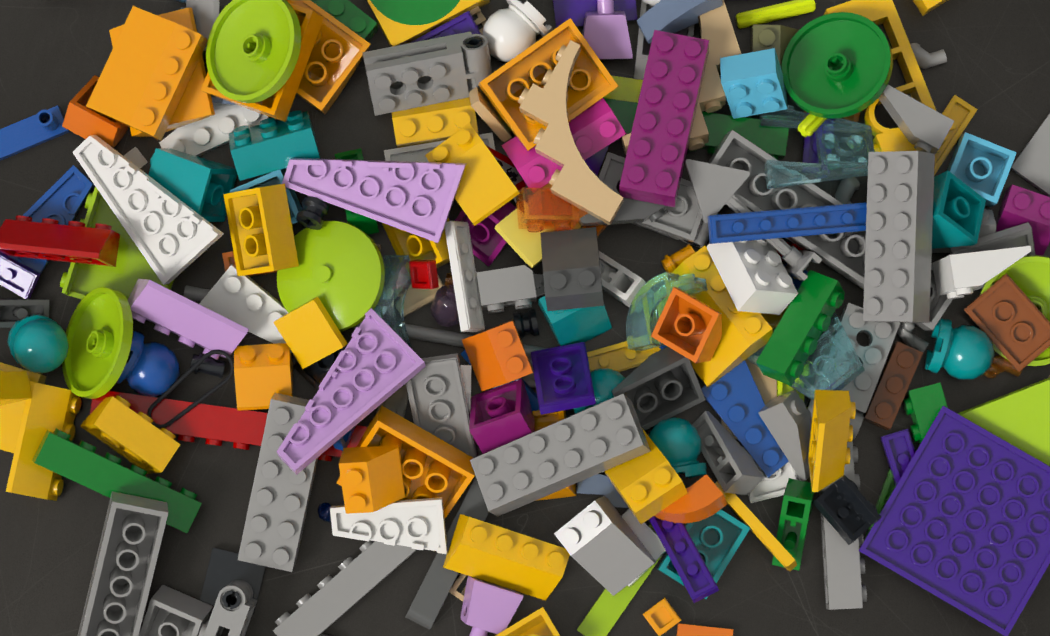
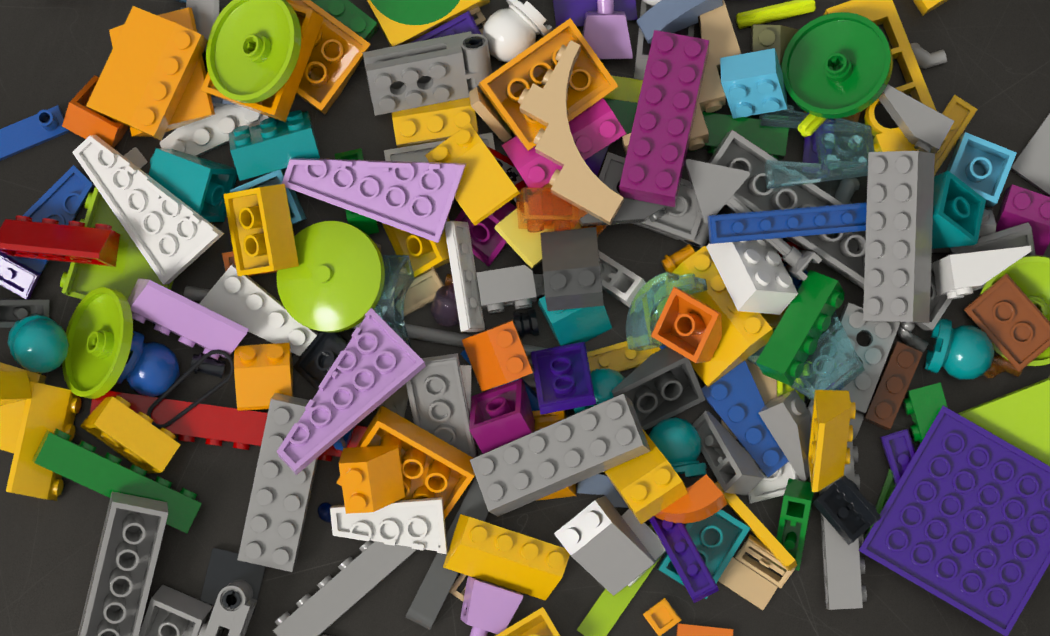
(310, 332): yellow tile -> none
(312, 213): black wheel -> none
(423, 274): red tile -> none
(747, 583): none -> tan tile
(758, 550): none -> tan tile

